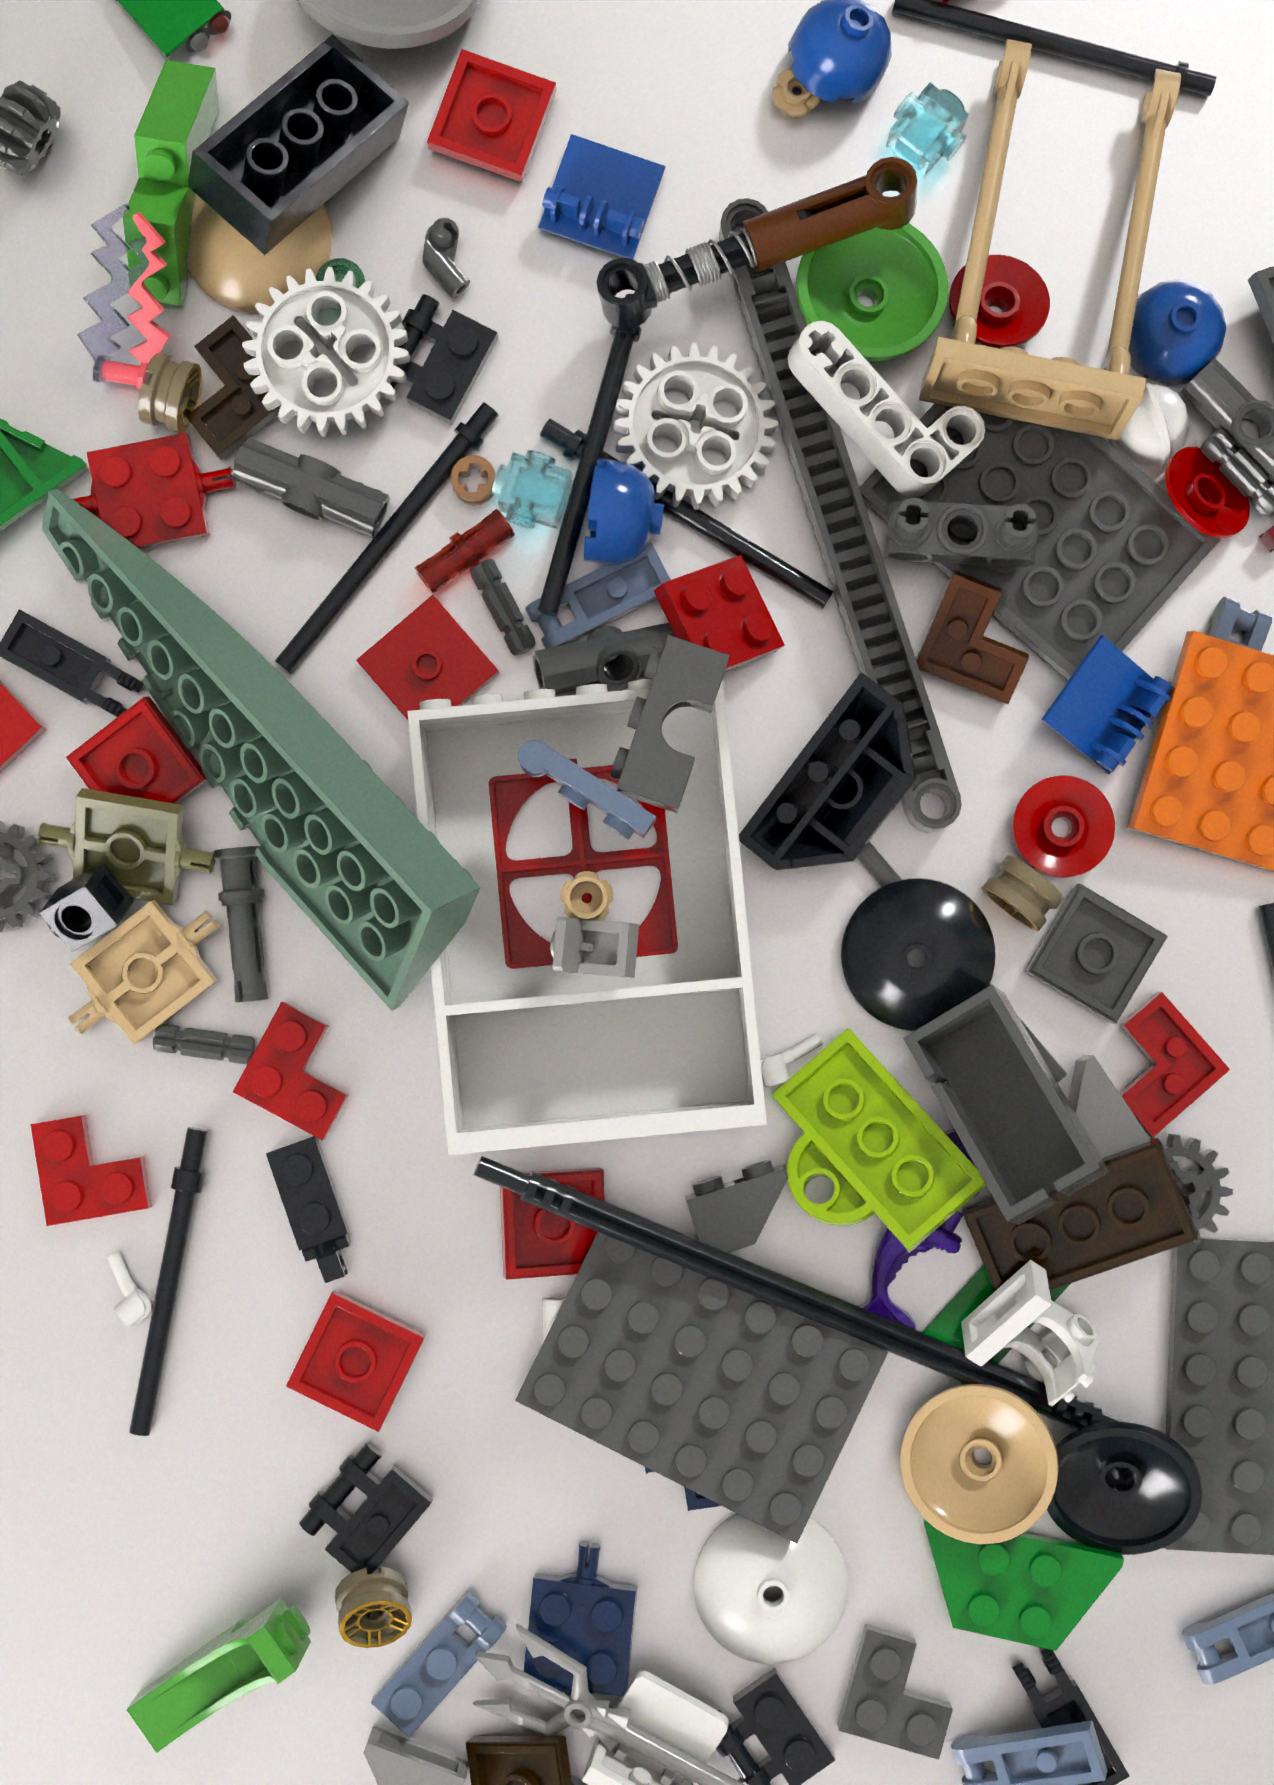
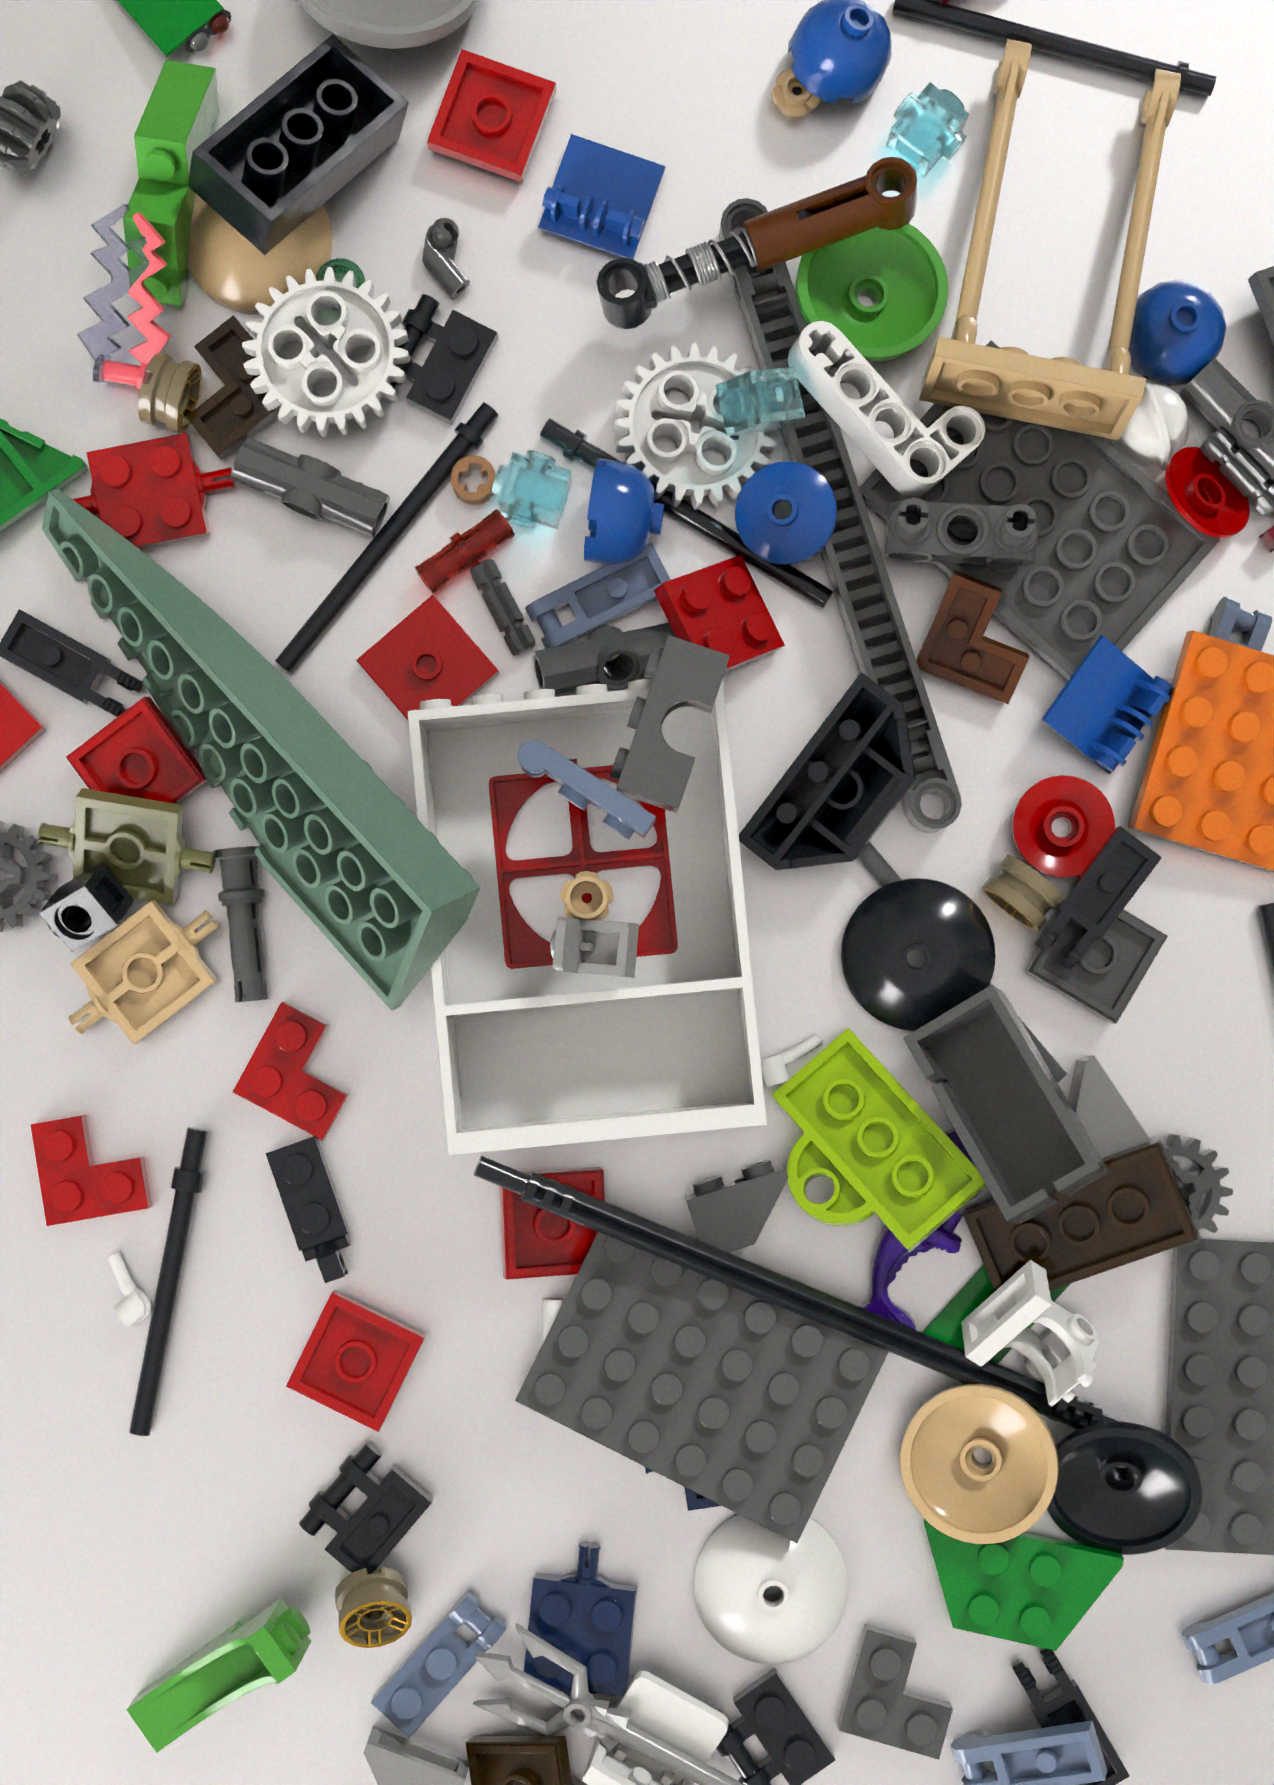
(203, 1044): dark grey axle -> none
(582, 483): black bar -> none
(760, 401): none -> clear light blue brick
(805, 529): none -> blue dish
(1017, 292): red dish -> none
(1100, 893): none -> black hinge
(1180, 1069): red plate -> none

